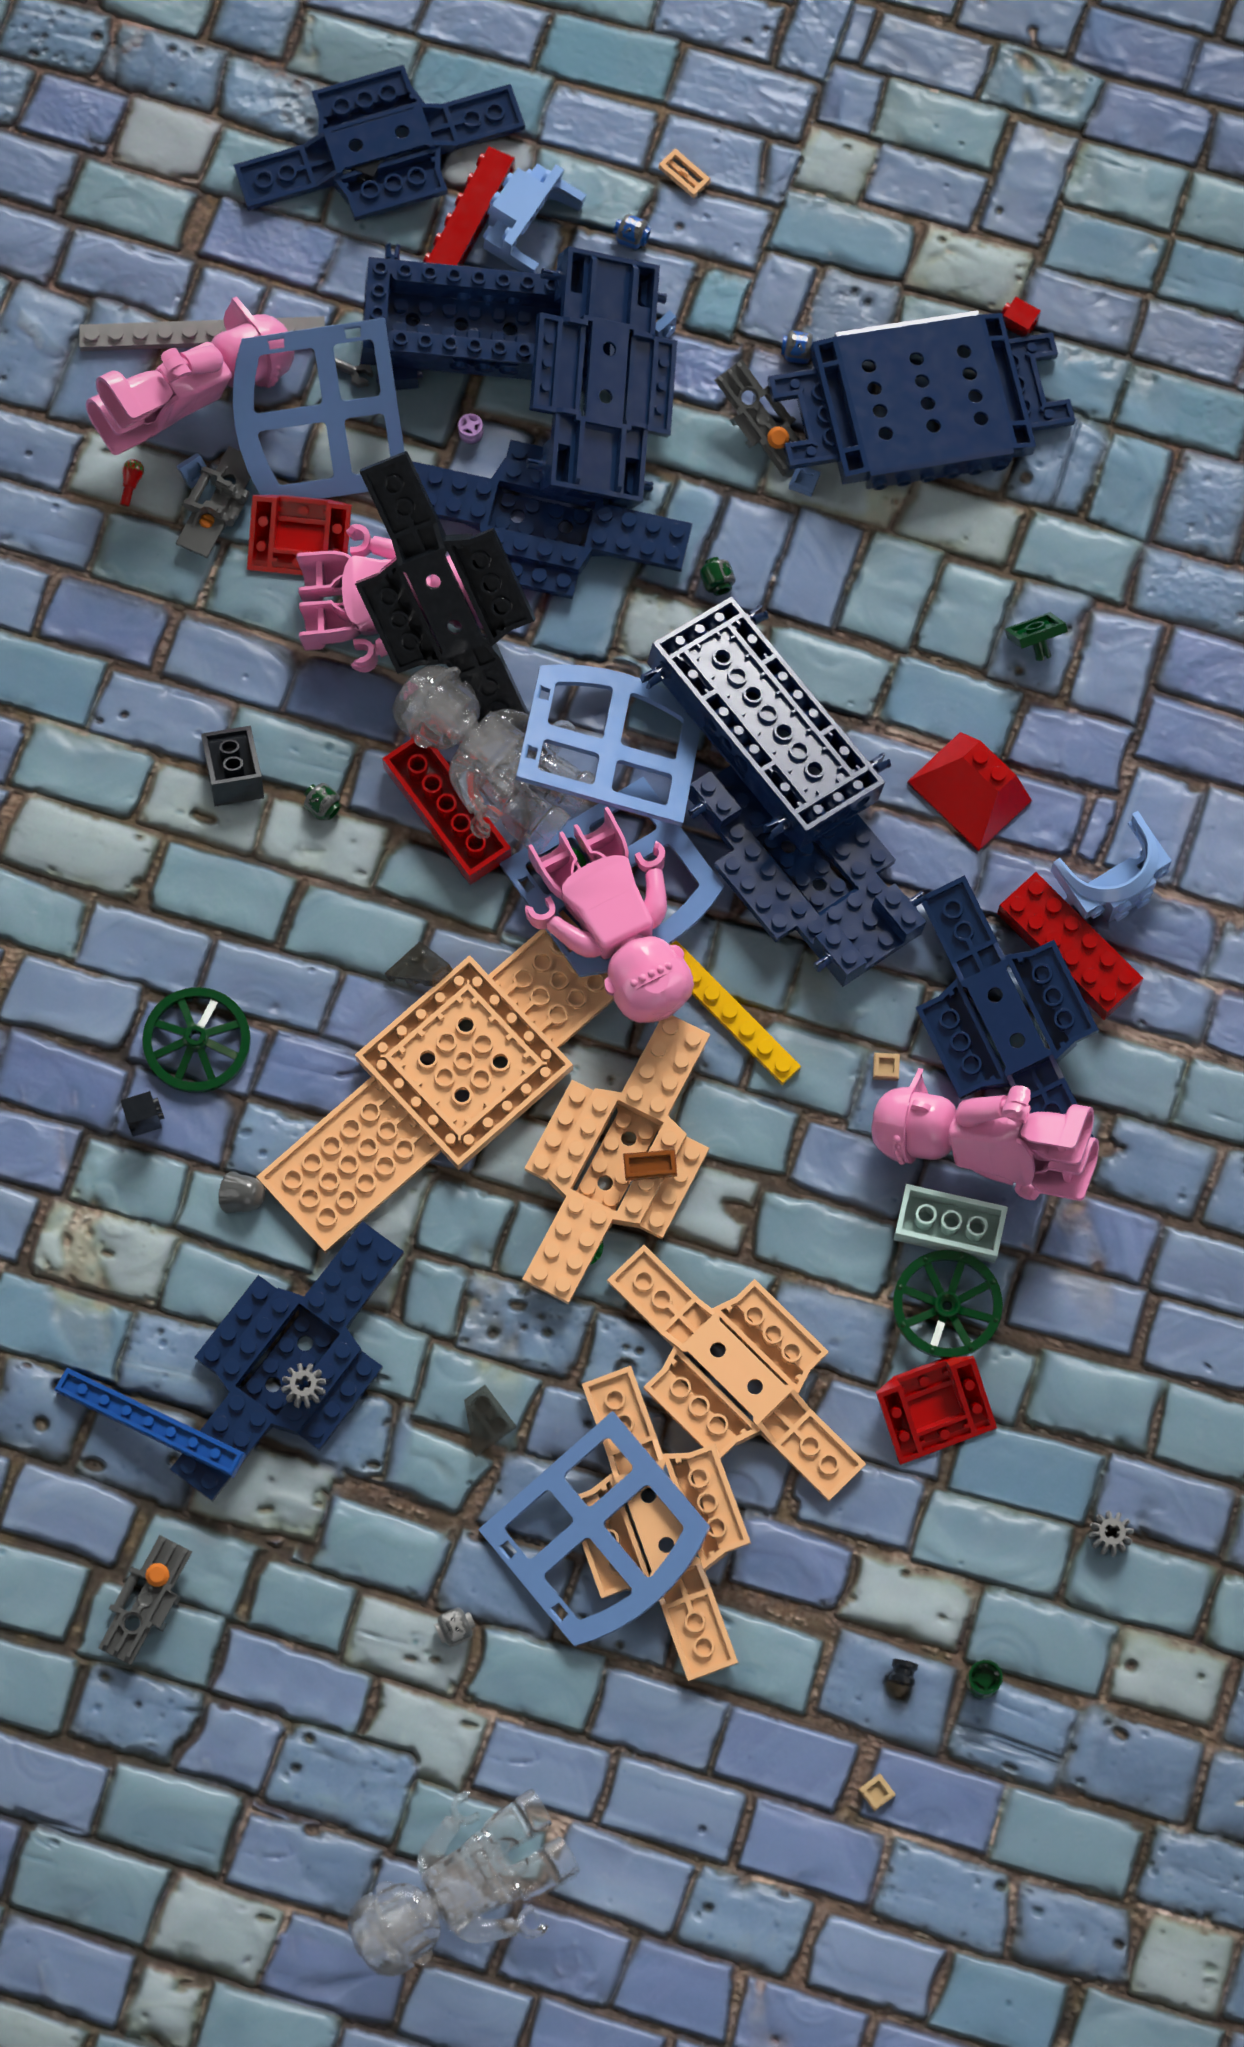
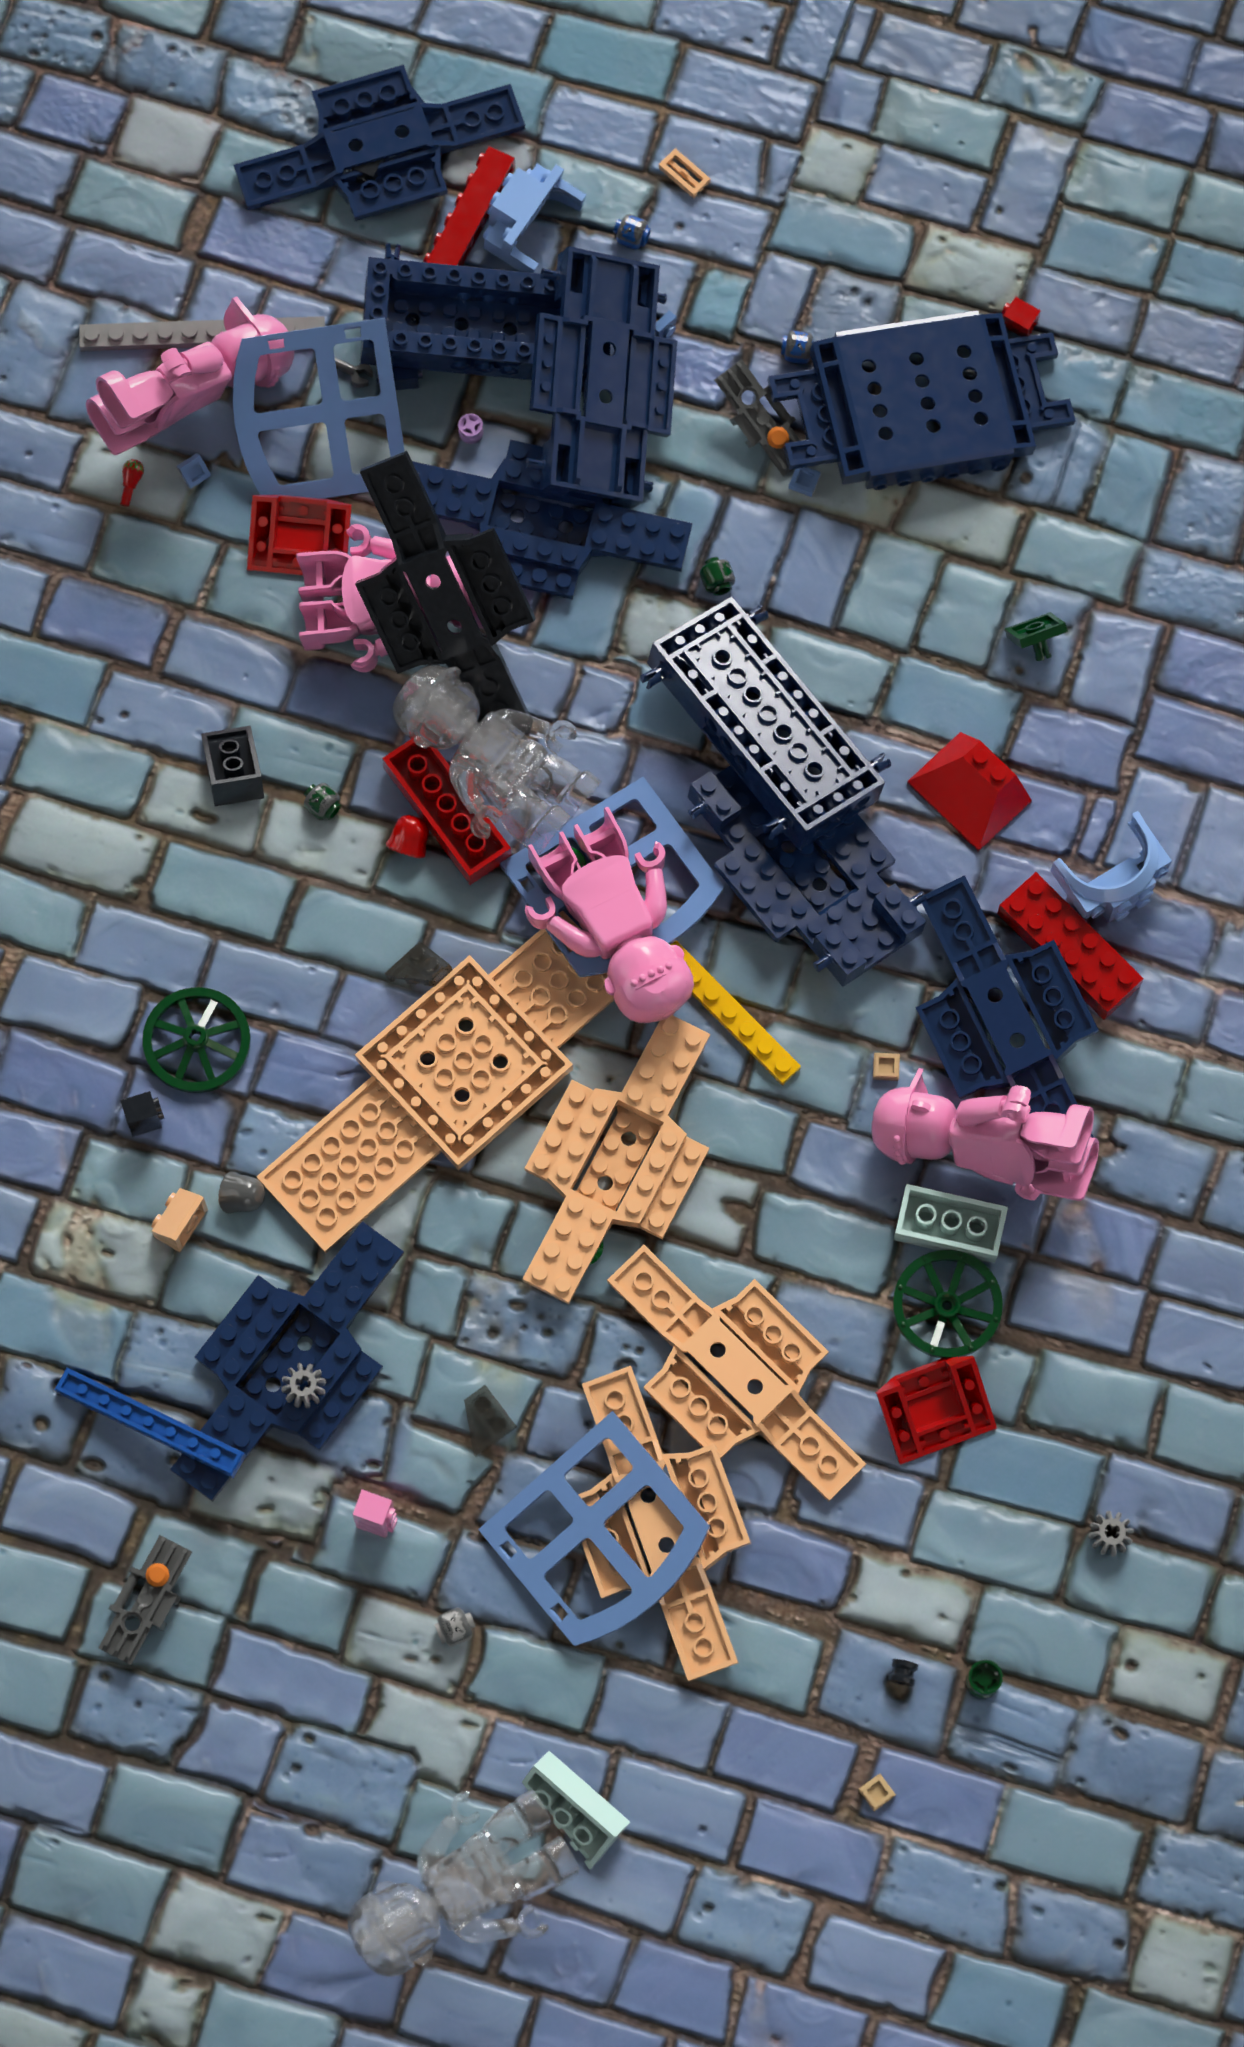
(179, 1219): none -> light nougat slope
(223, 508): dark grey piece -> none
(375, 1514): none -> bright pink brick
(409, 836): none -> red hair
(576, 1808): none -> light aqua wedge
(609, 748): medium blue window -> none
(650, 1165): dark orange tile -> none

